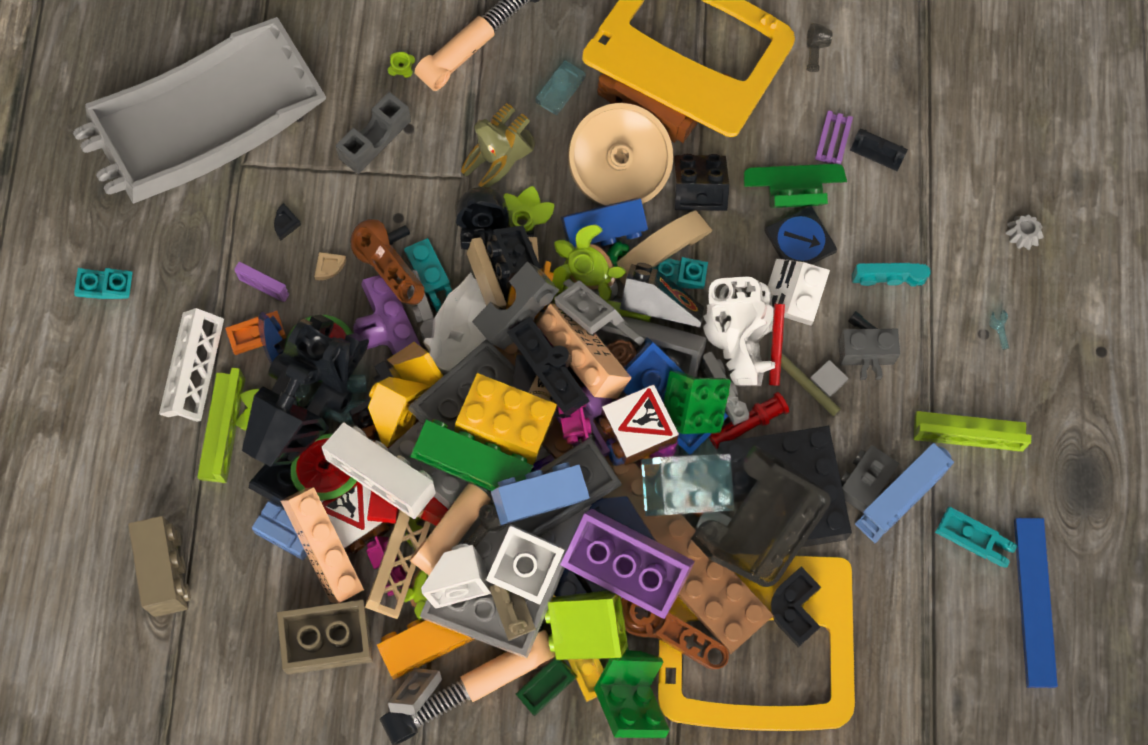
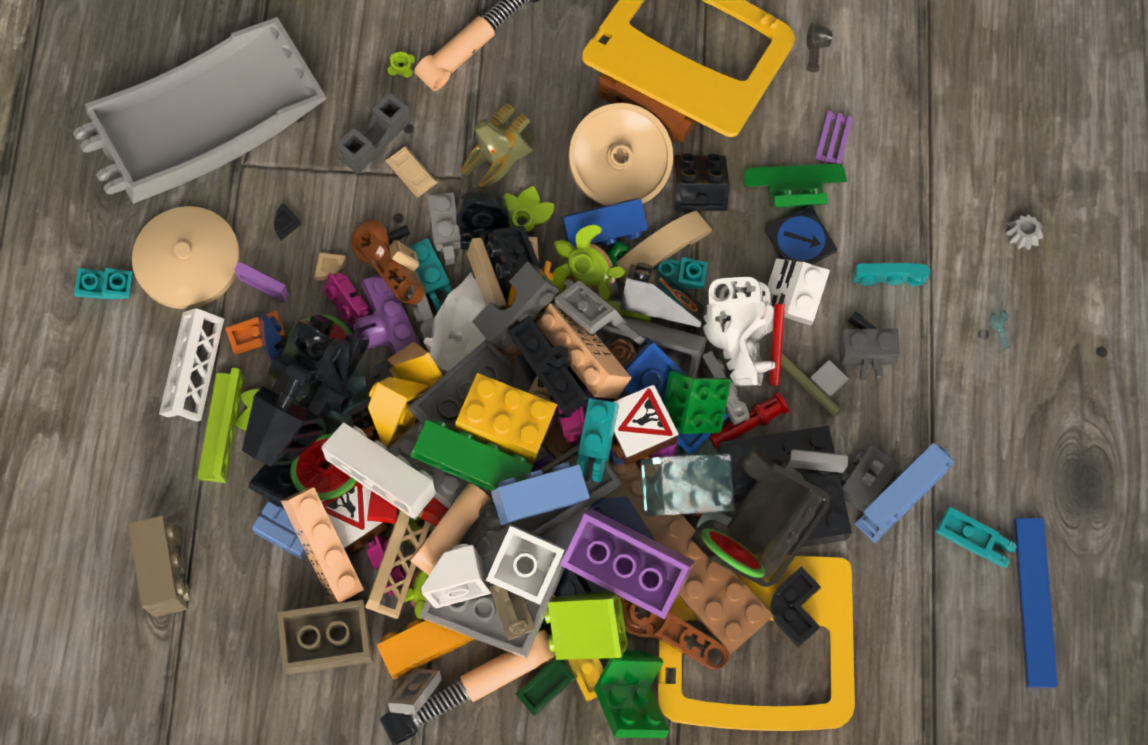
(186, 257): none -> tan dish
(339, 290): none -> dark pink hinge
(404, 255): none -> tan tile
(411, 171): none -> tan tile
(444, 225): none -> light grey hinge
(560, 87): clear light blue tile -> none
(597, 436): none -> teal hinge
(733, 552): none -> wheel
(817, 461): none -> light grey tile
(878, 149): black hinge -> none
(971, 431): lime fence -> none

